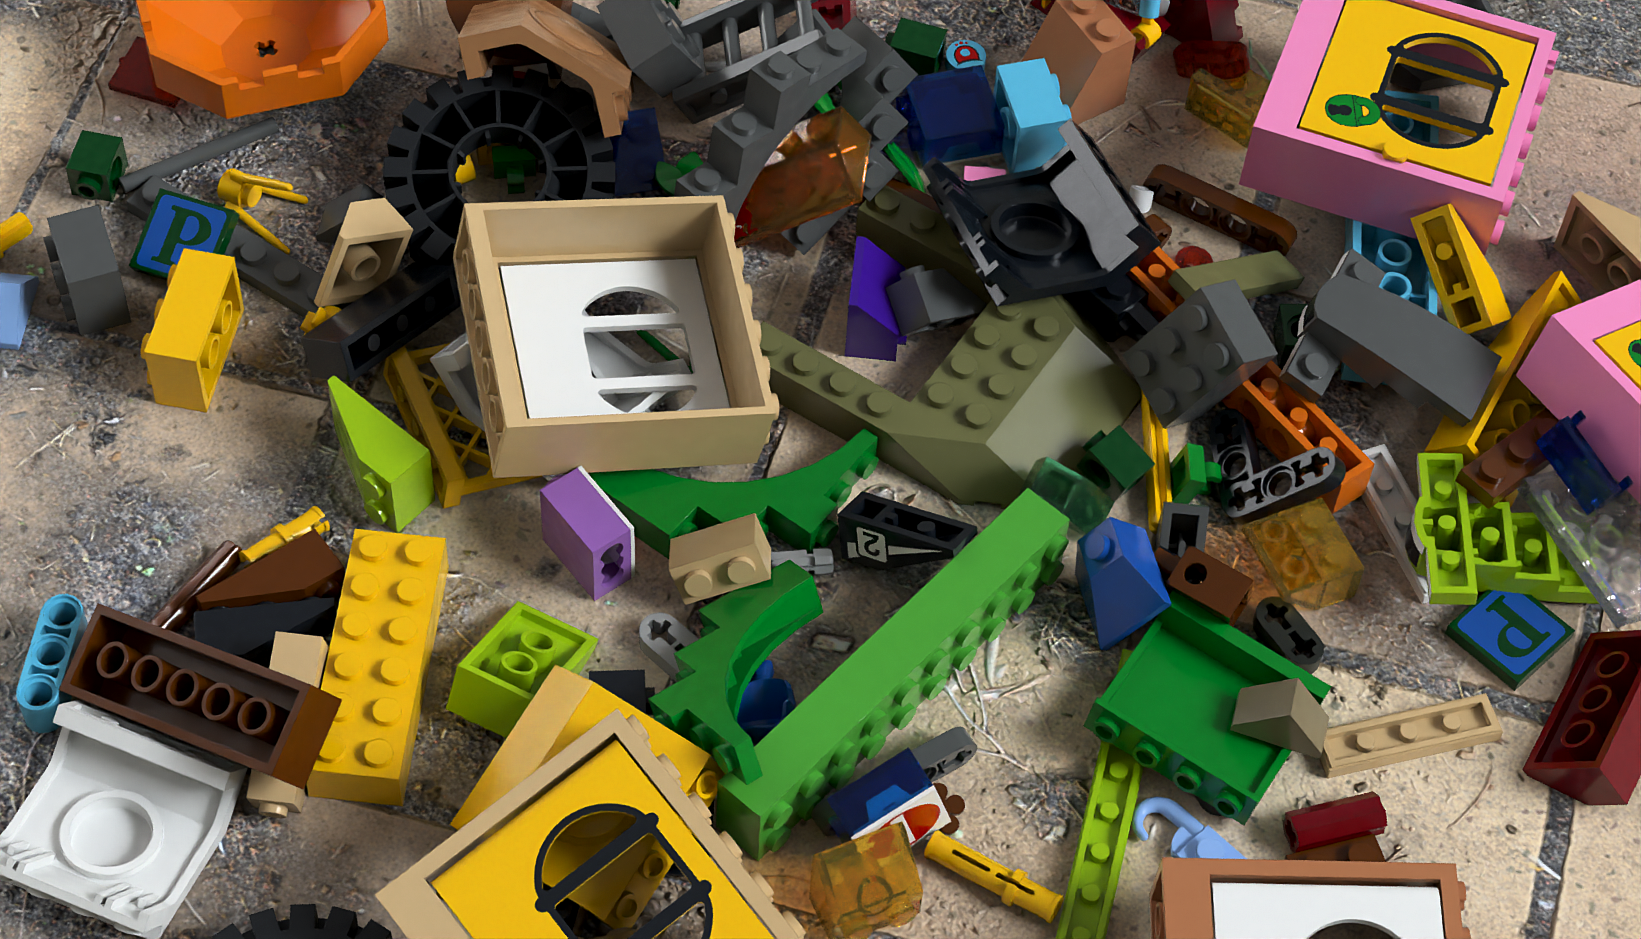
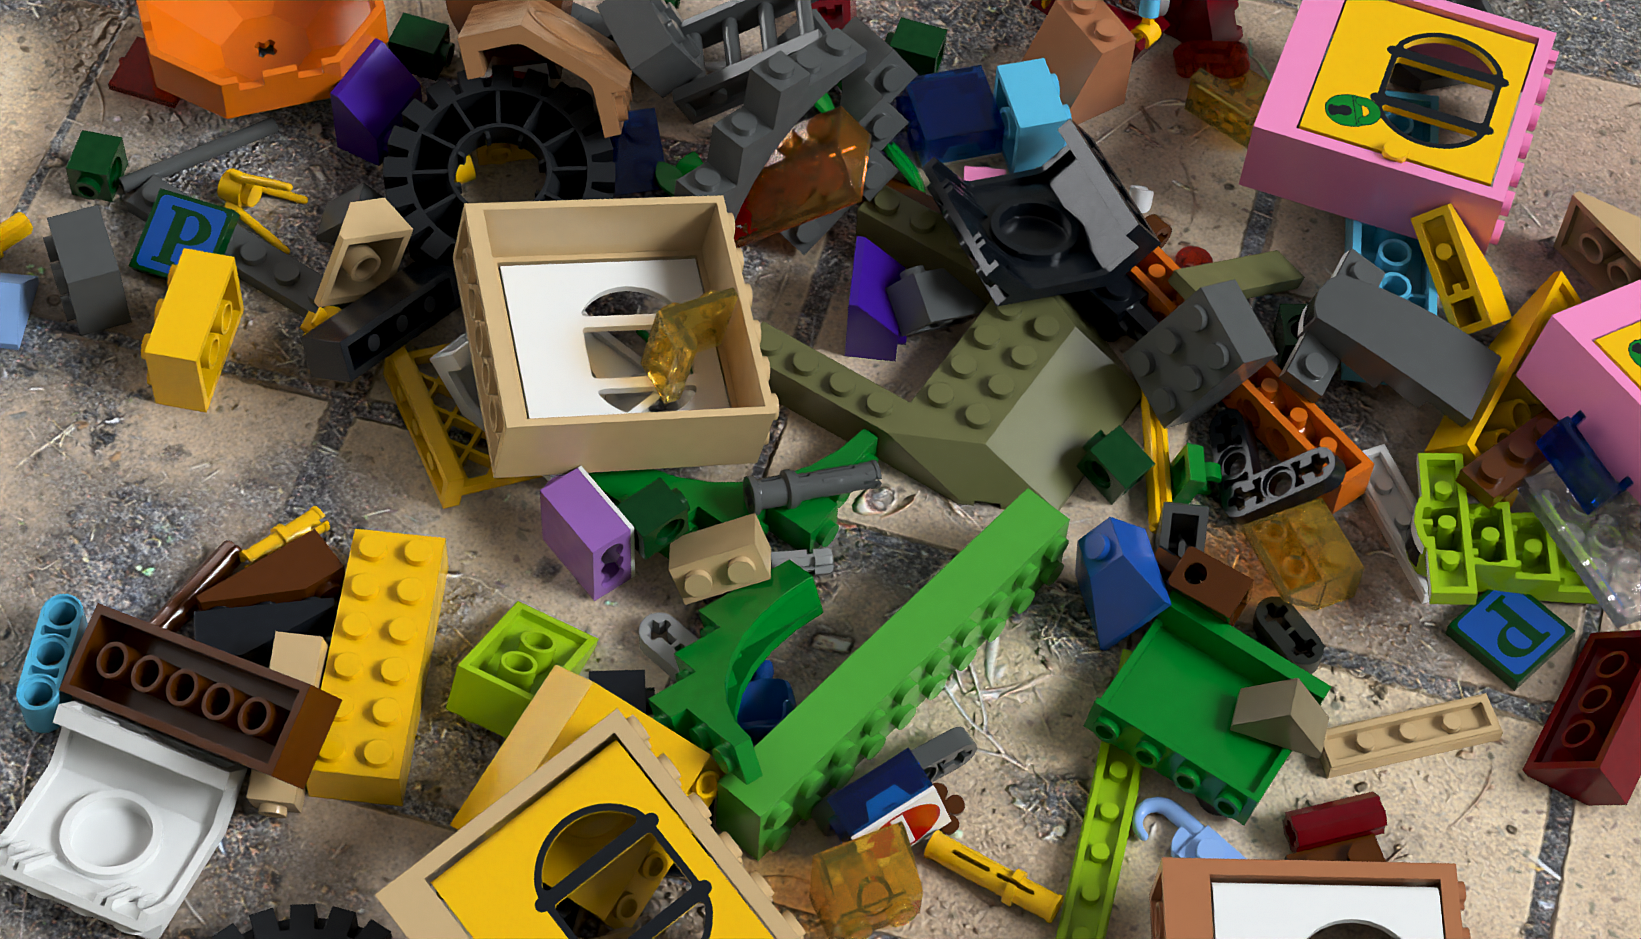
(372, 102): none -> dark purple slope
(384, 459): lime slope -> none
(422, 45): none -> dark green brick
(514, 165): green tile -> none
(657, 516): none -> dark green brick
(682, 332): none -> clear yellow bracket
(791, 488): none -> dark grey pin
(896, 535): black slope -> none
(964, 54): medium azure tile -> none
(1069, 494): clear green slope -> none
(1273, 230): reddish brown beam -> none

